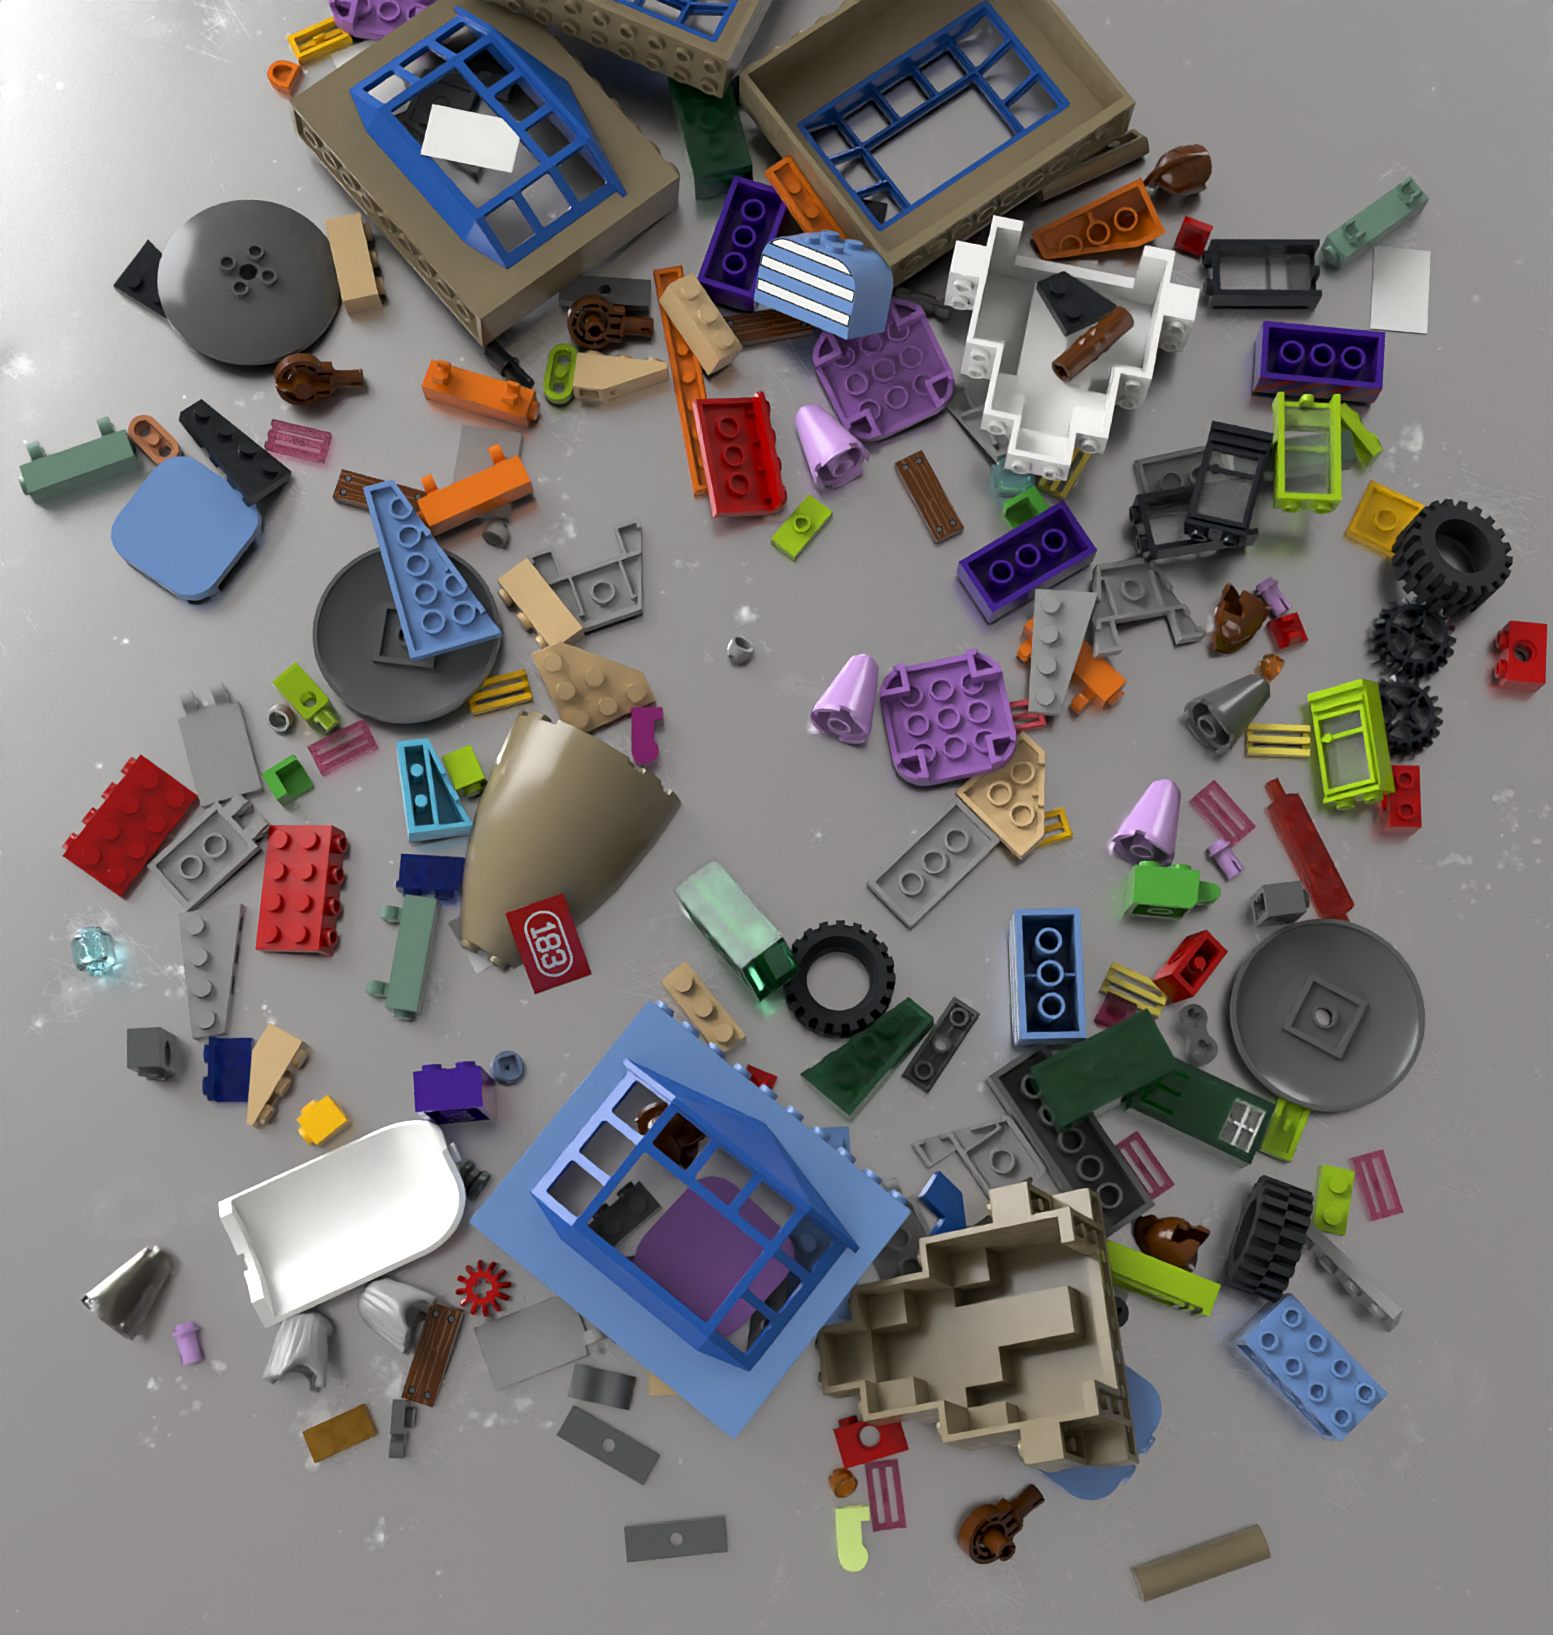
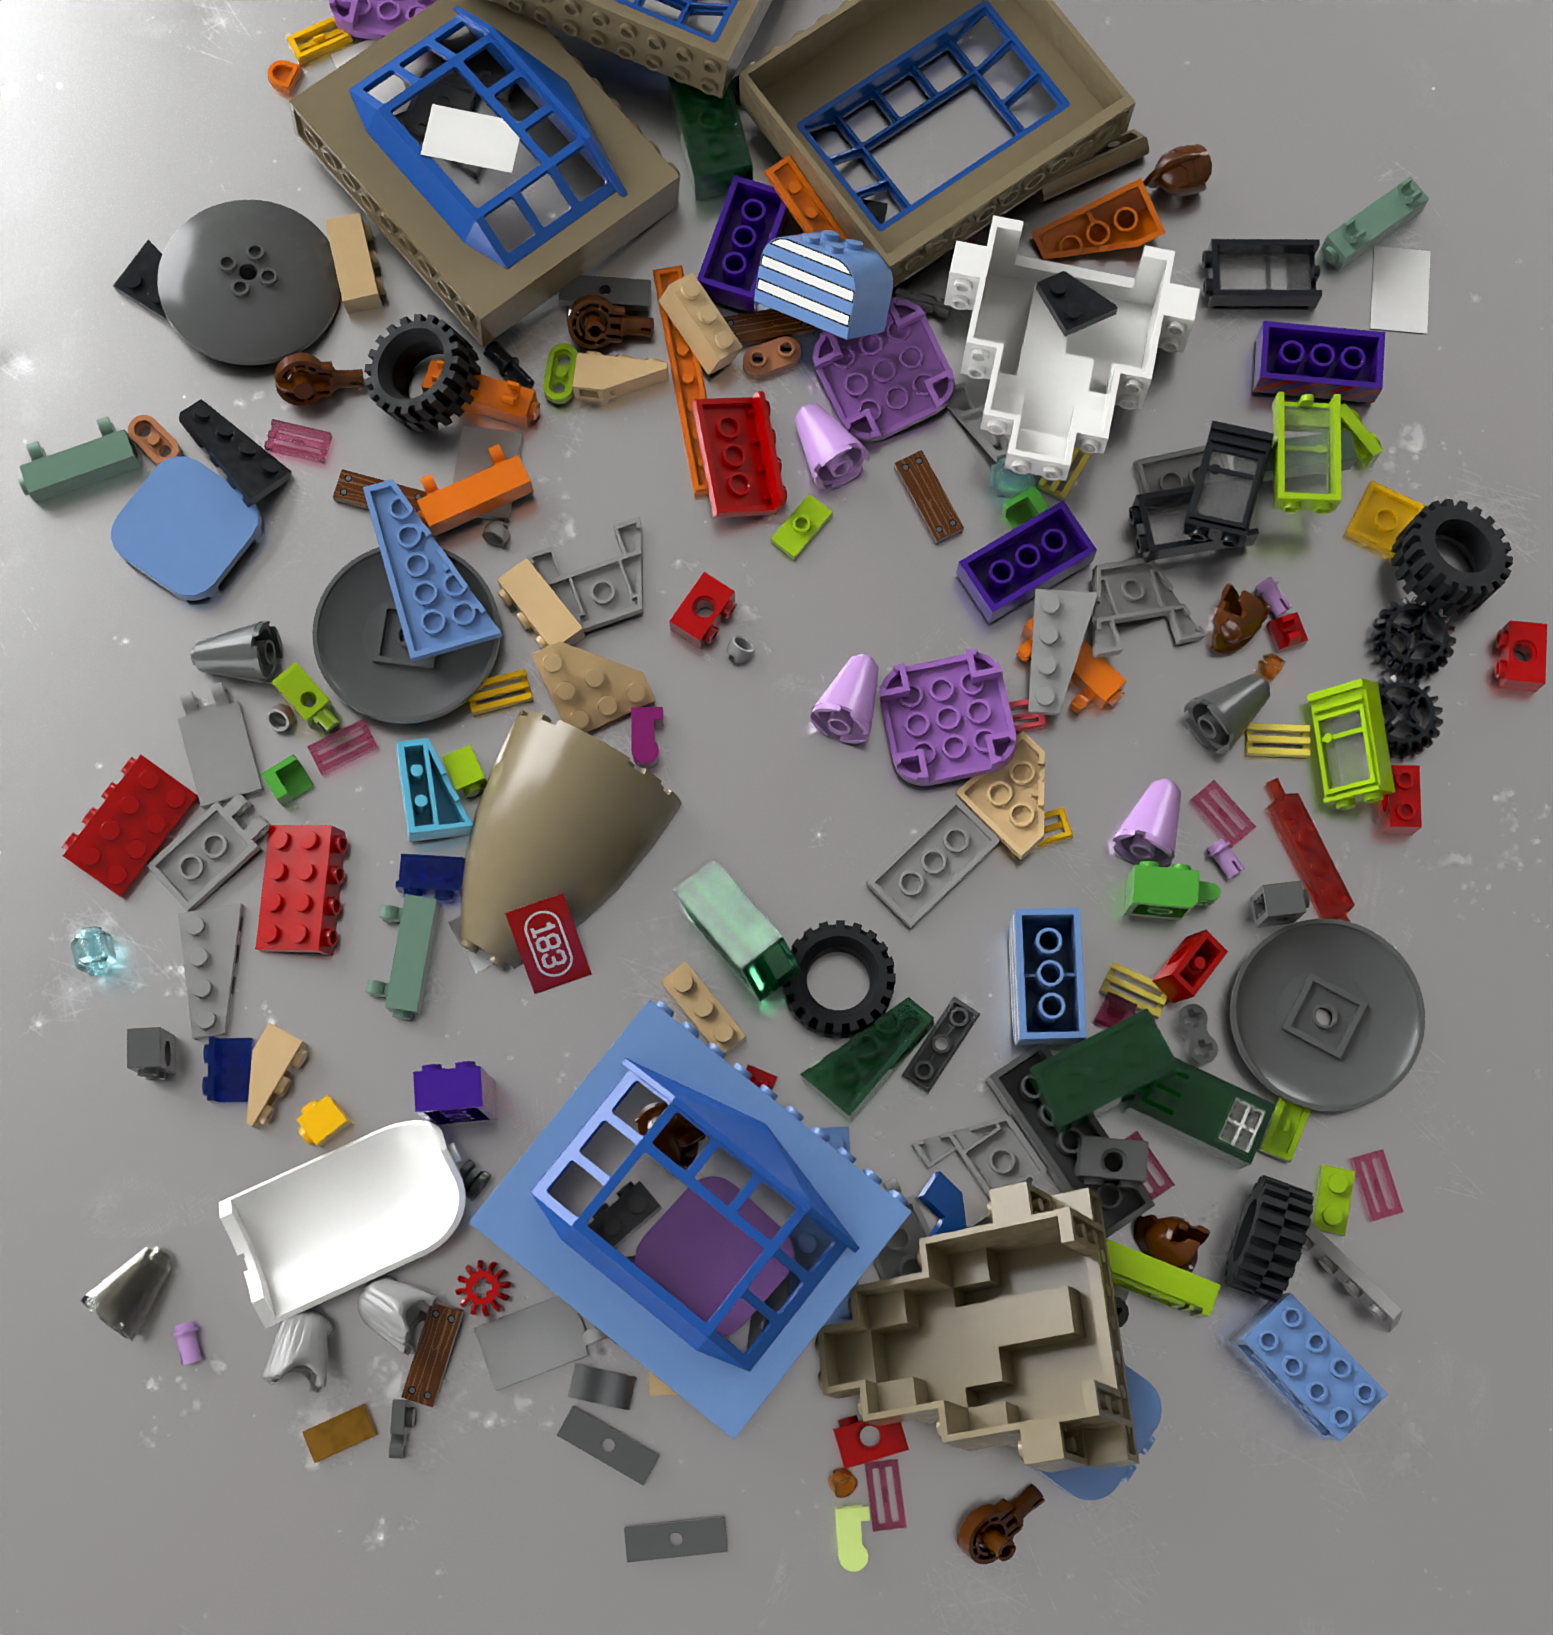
(241, 653): none -> dark grey cone
(399, 356): none -> black tyre
(507, 1067): sand blue tile -> none
(705, 593): none -> red brick
(773, 359): none -> nougat plate
(1093, 344): reddish brown axle -> none
(1131, 1155): none -> dark grey brick
(1193, 236): red tile -> none
(1201, 1563): dark tan brick -> none

